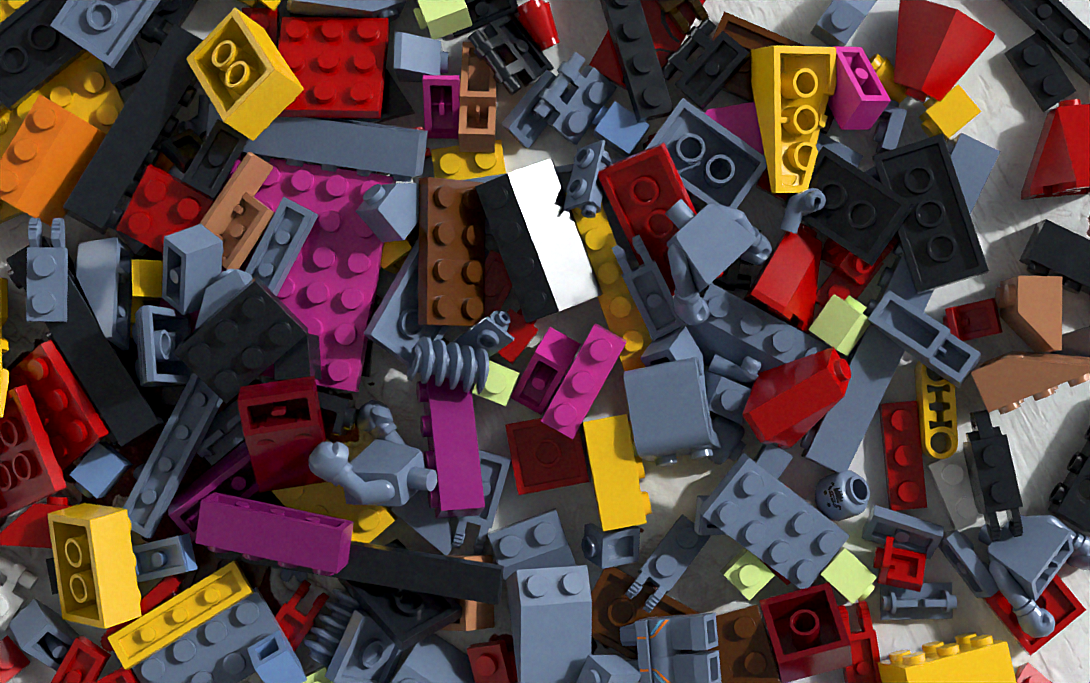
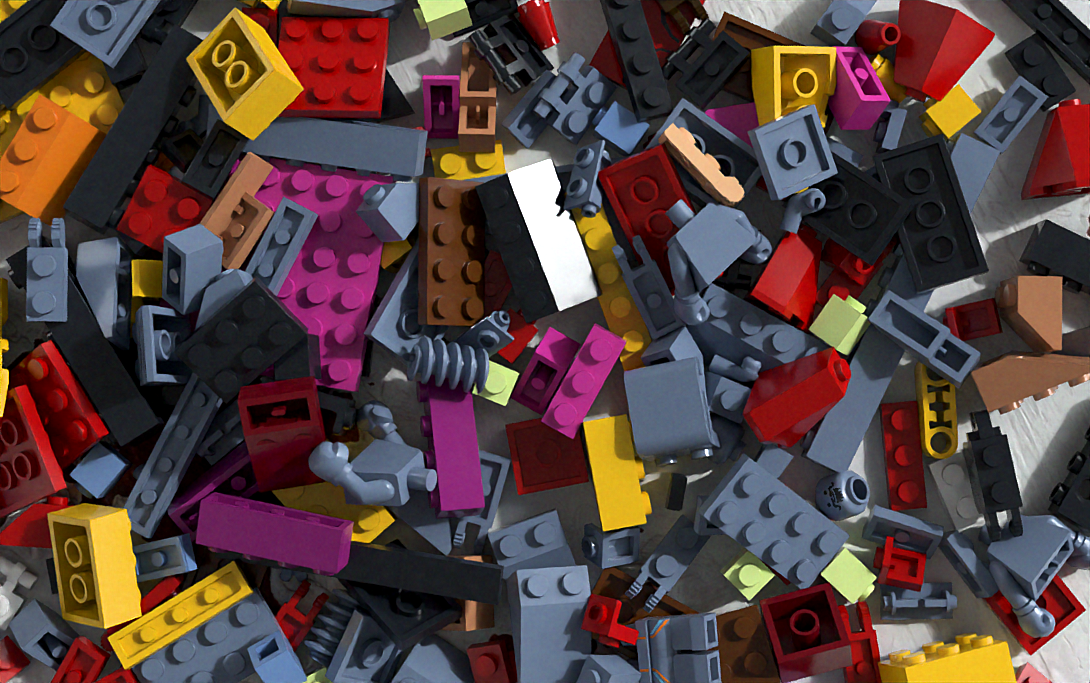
(418, 57): sand blue slope -> none
(602, 618): none -> red bracket
(676, 492): none -> black tile
(701, 167): none -> light nougat hinge
(792, 152): none -> sand blue plate
(876, 36): none -> red cone
(1010, 114): none -> sand blue plate

